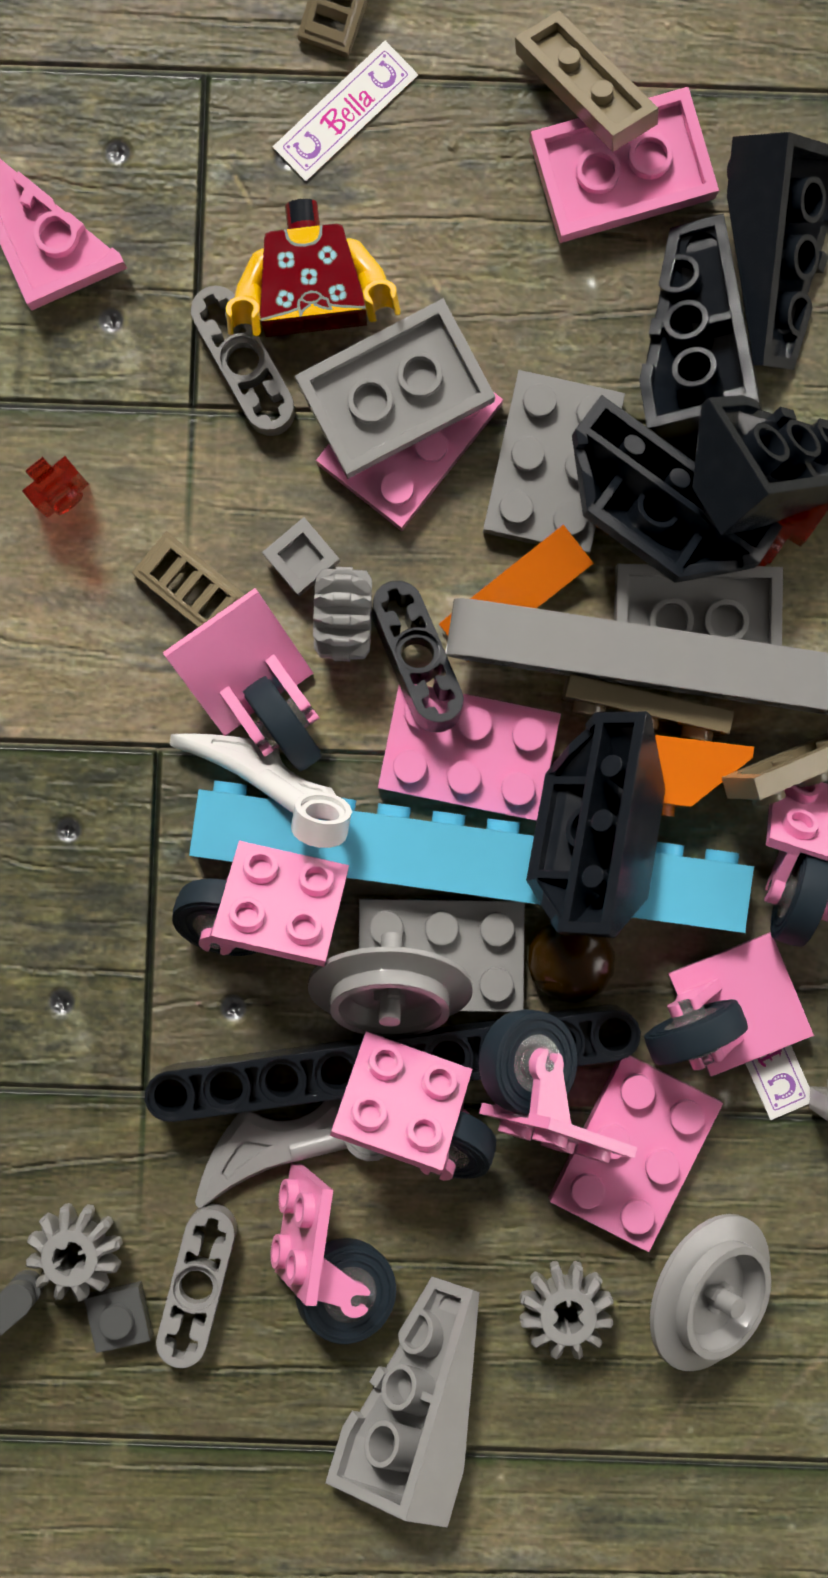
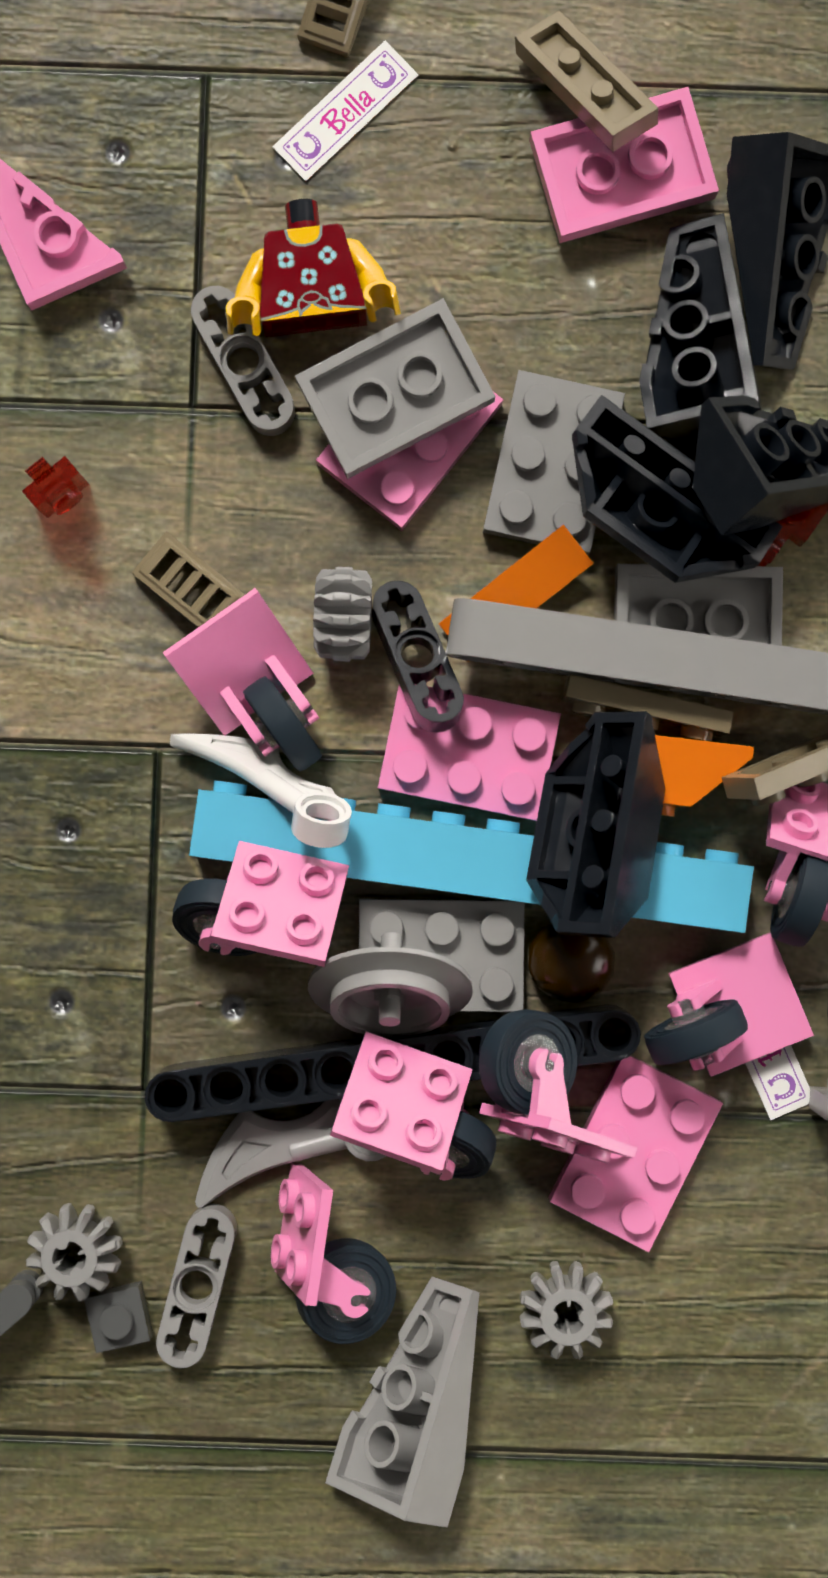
(300, 556): light grey plate -> none
(711, 1293): light grey piece -> none

